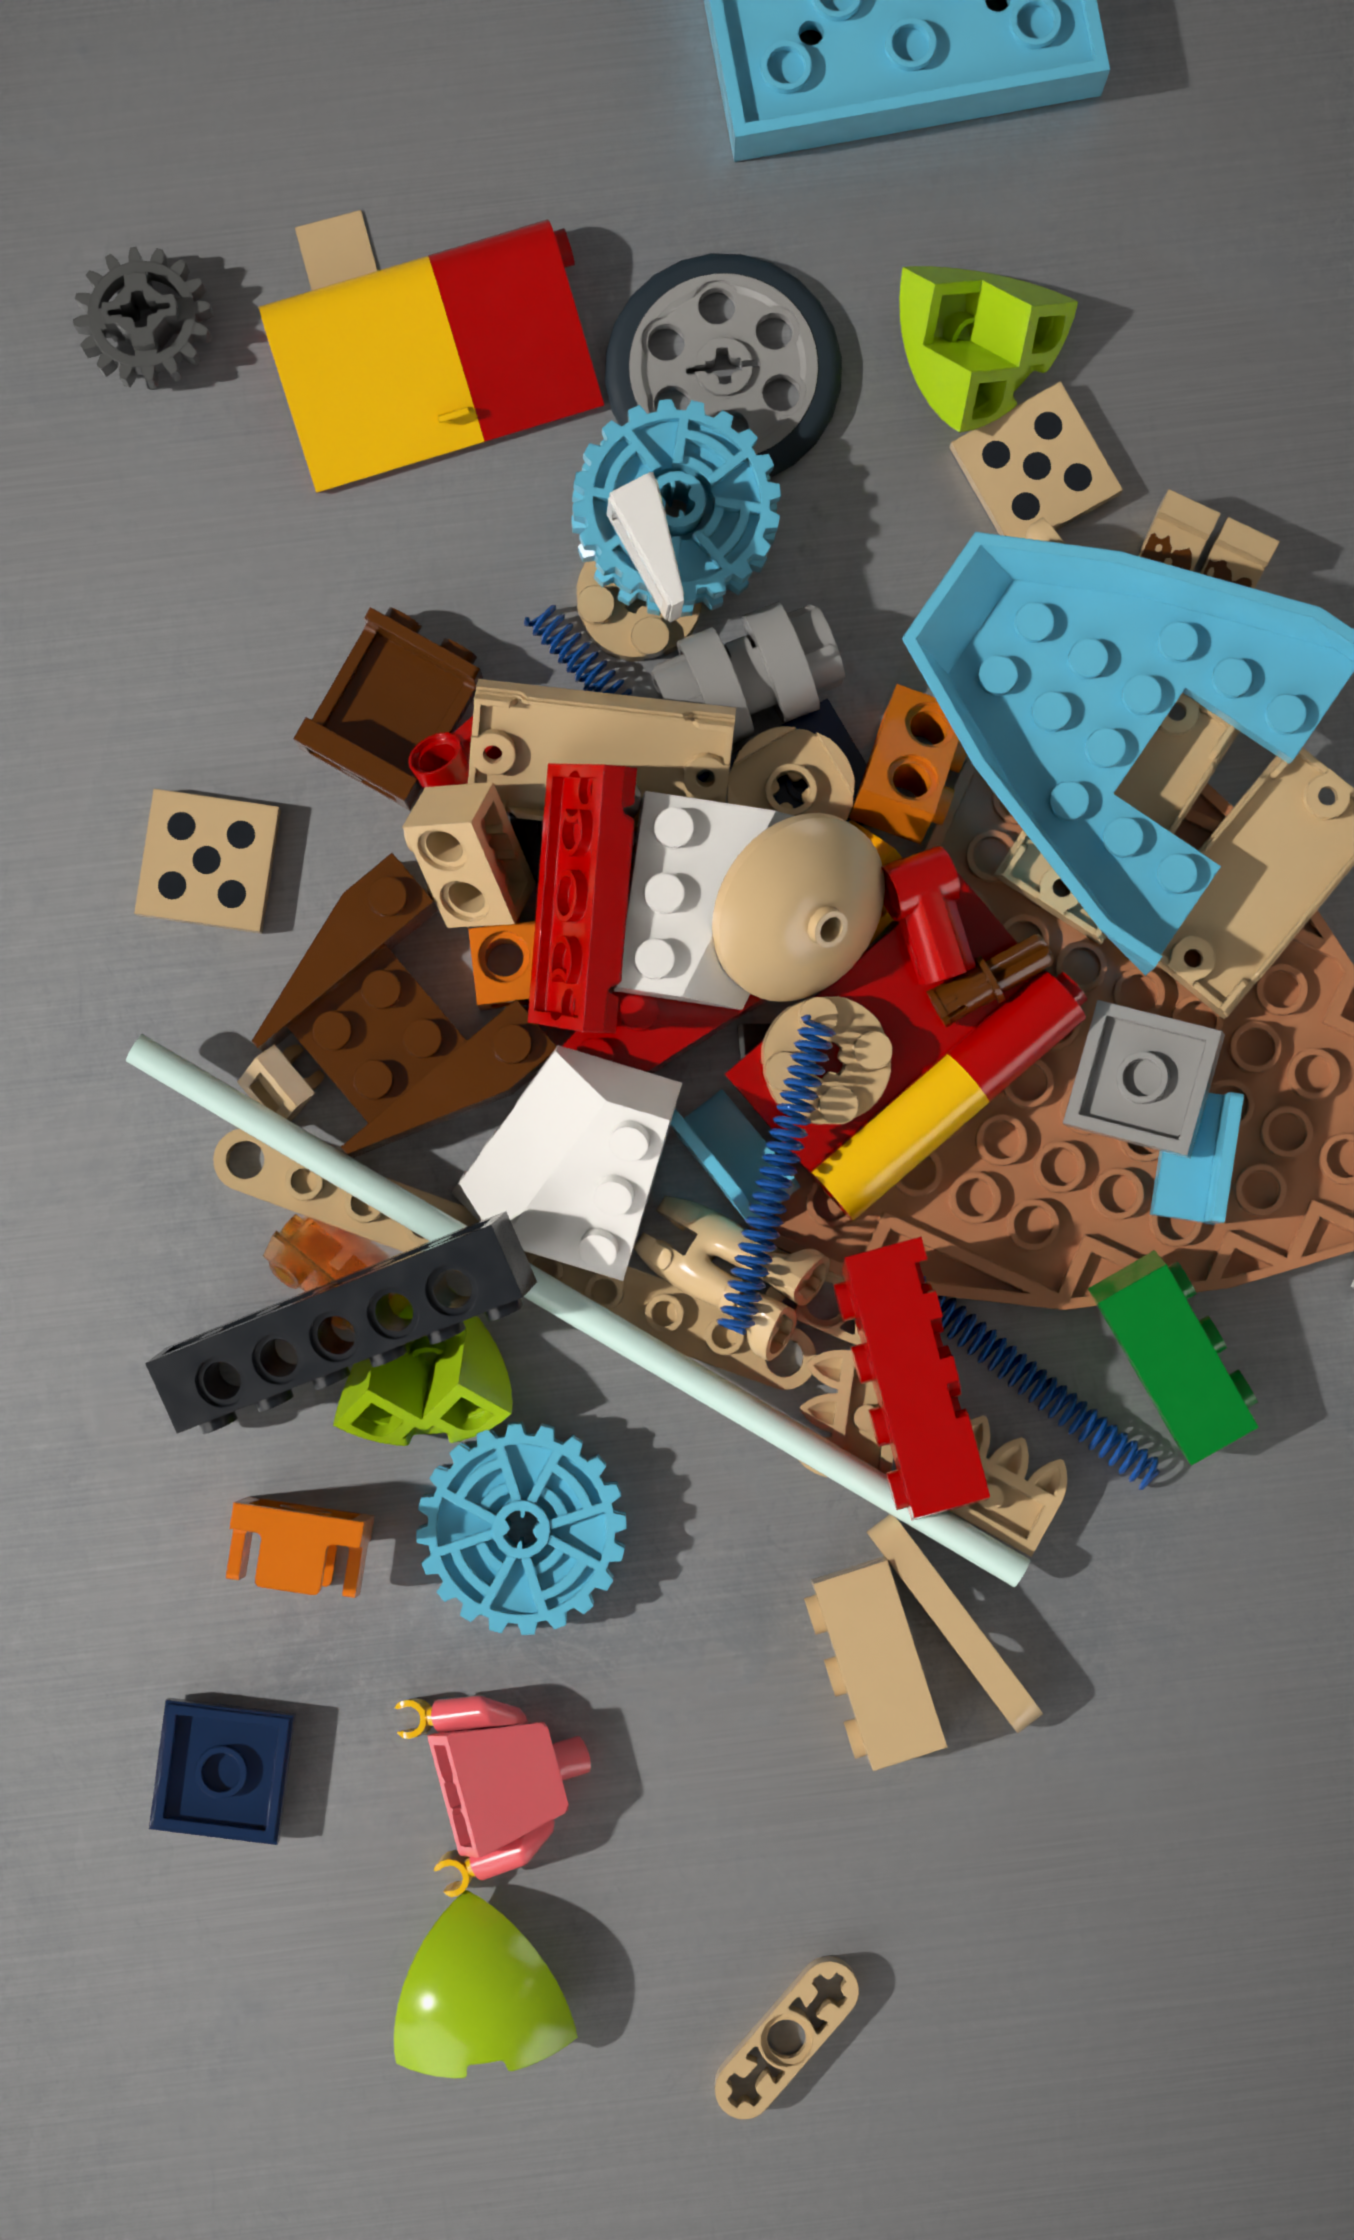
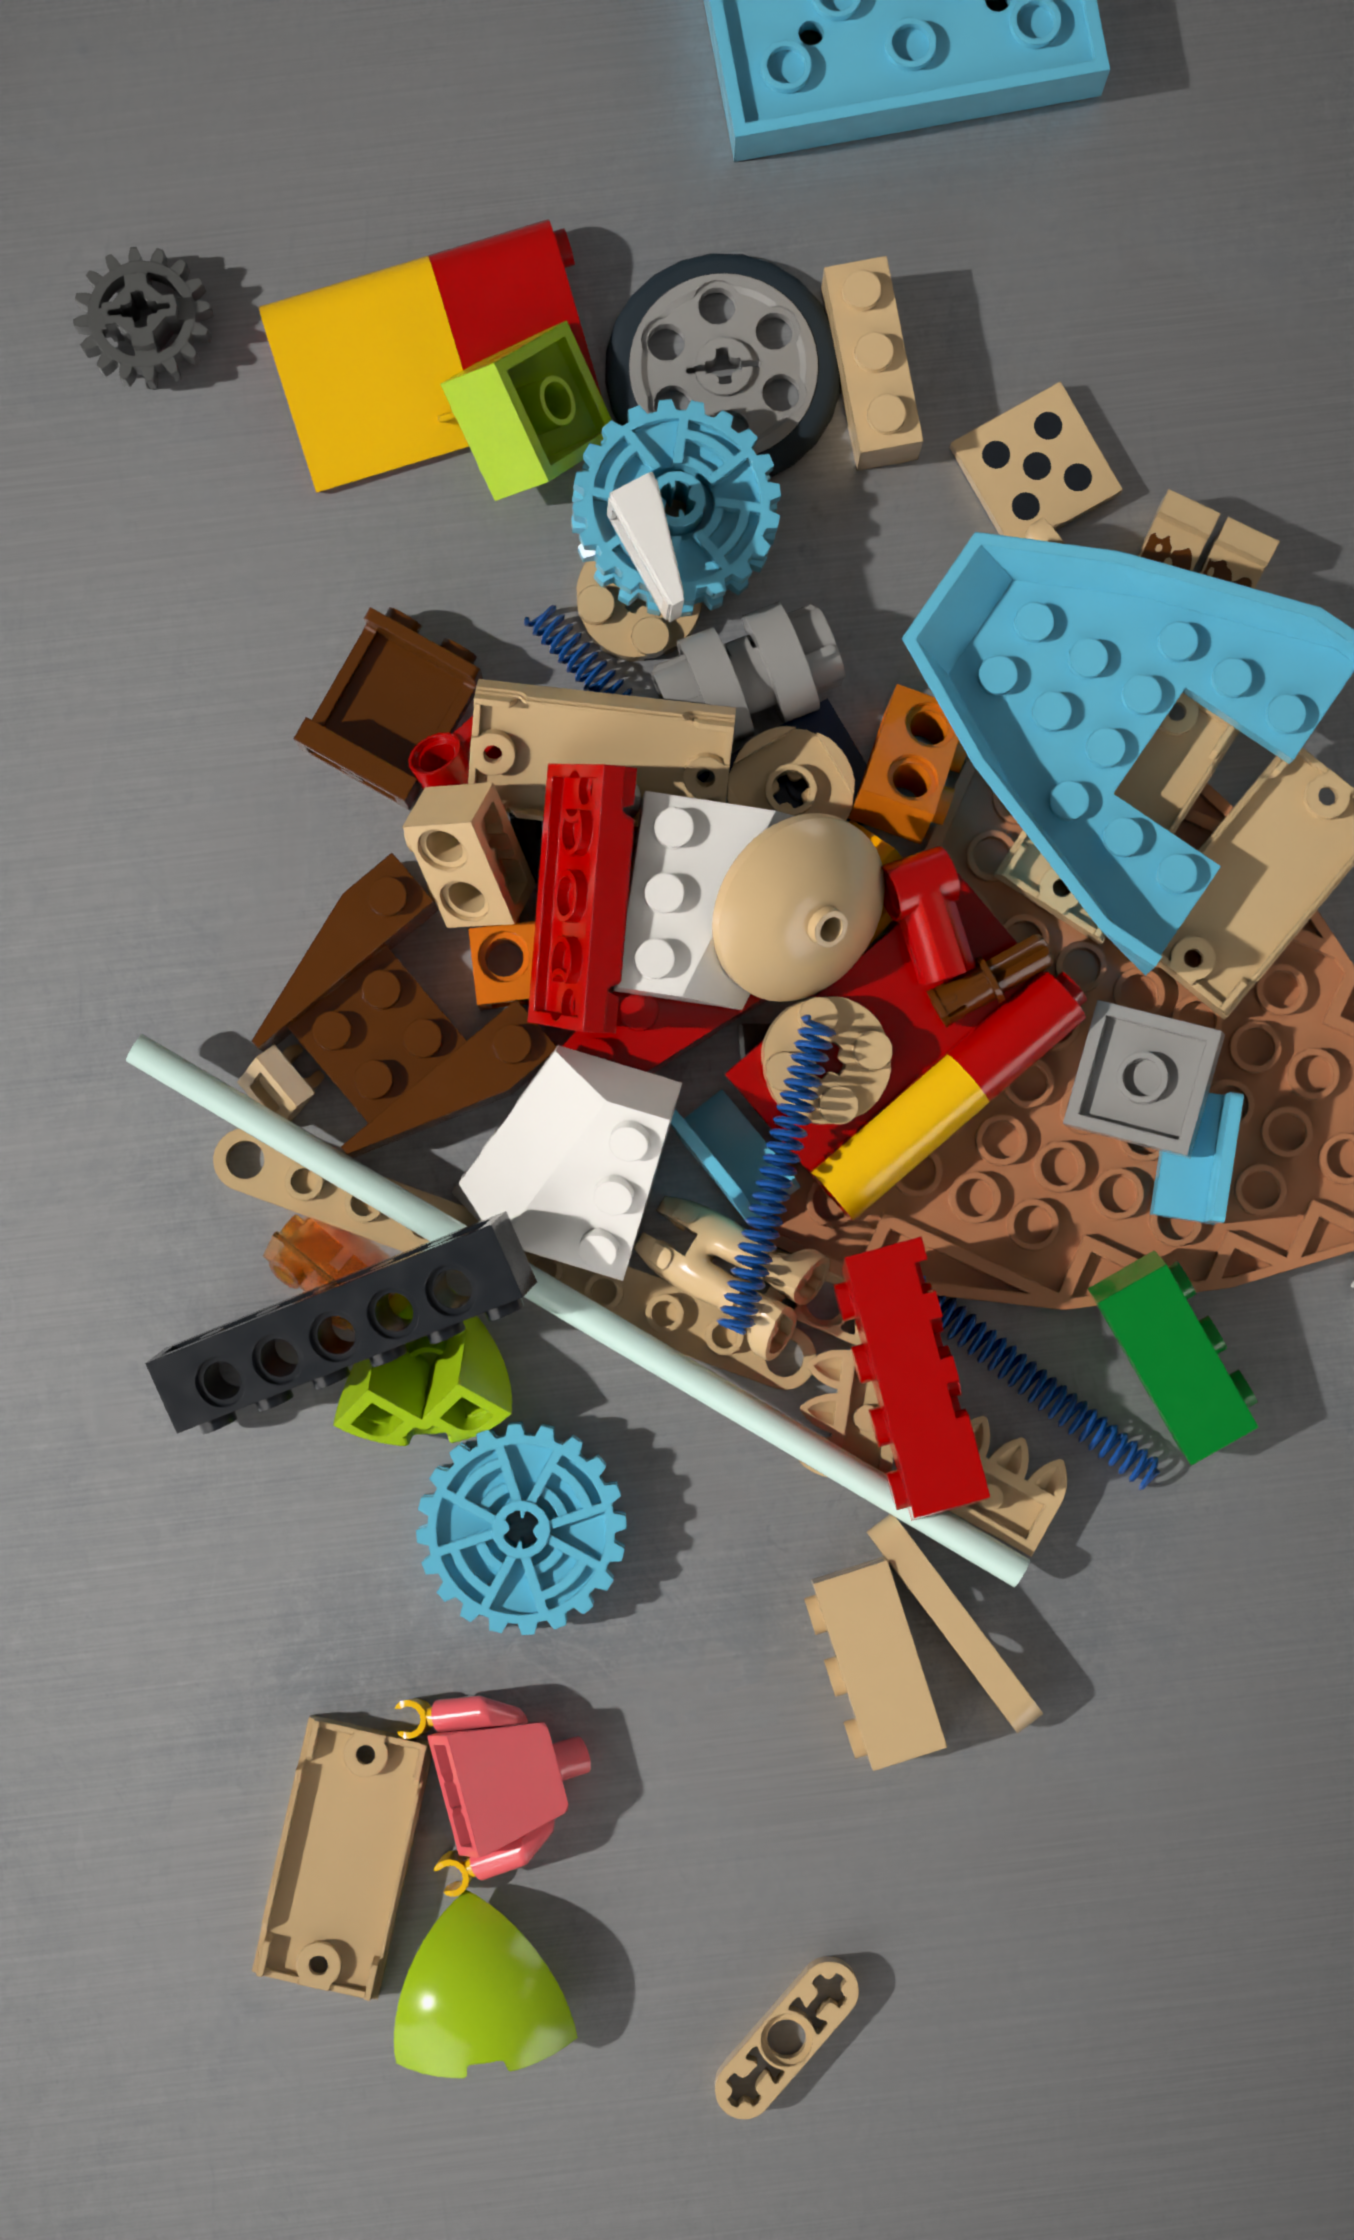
(207, 861): tan tile -> none
(222, 1771): dark blue plate -> none
(298, 1545): orange panel -> none
(335, 249): tan sticker -> none
(343, 1858): none -> tan piece
(528, 411): none -> lime slope
(872, 363): none -> tan brick
(977, 338): lime brick -> none

